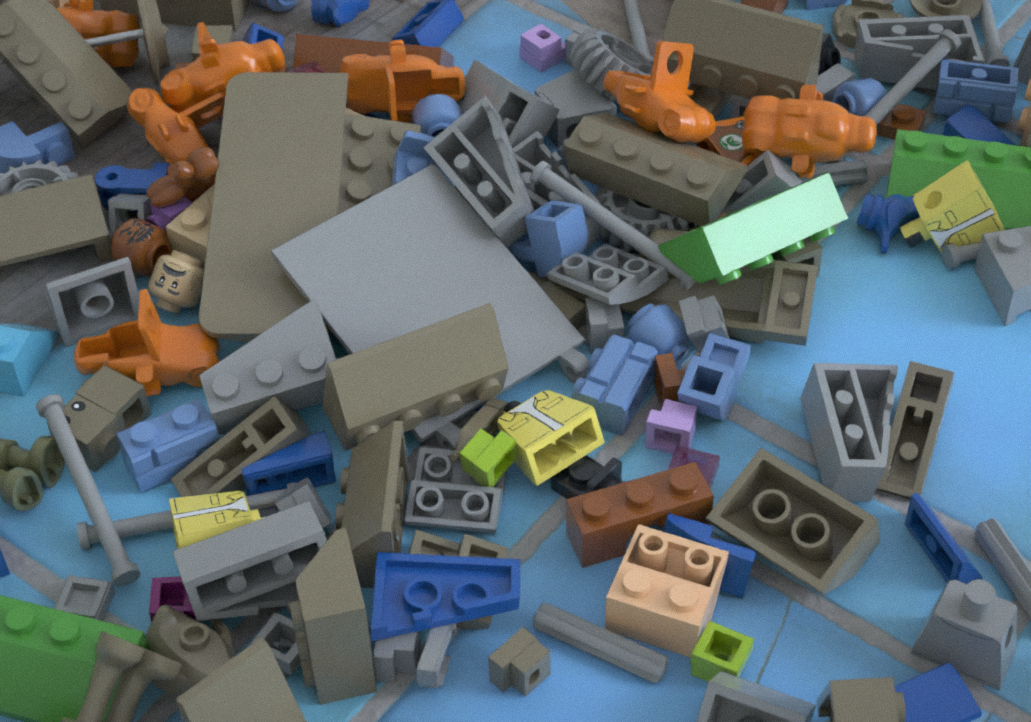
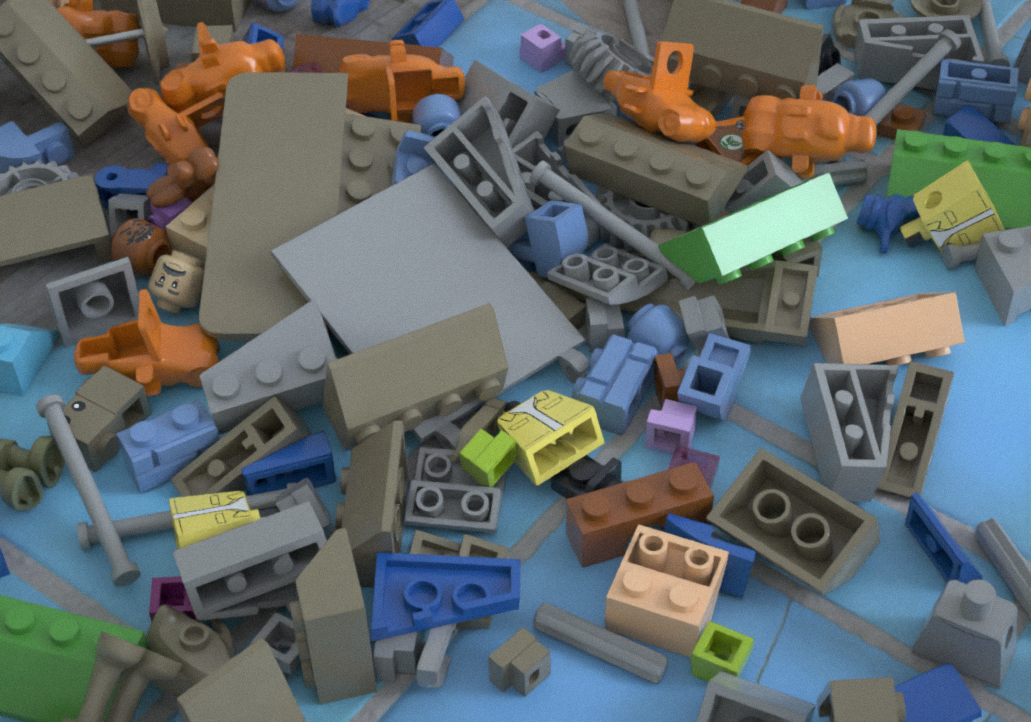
(85, 597): light grey tile -> none
(890, 330): none -> light nougat slope

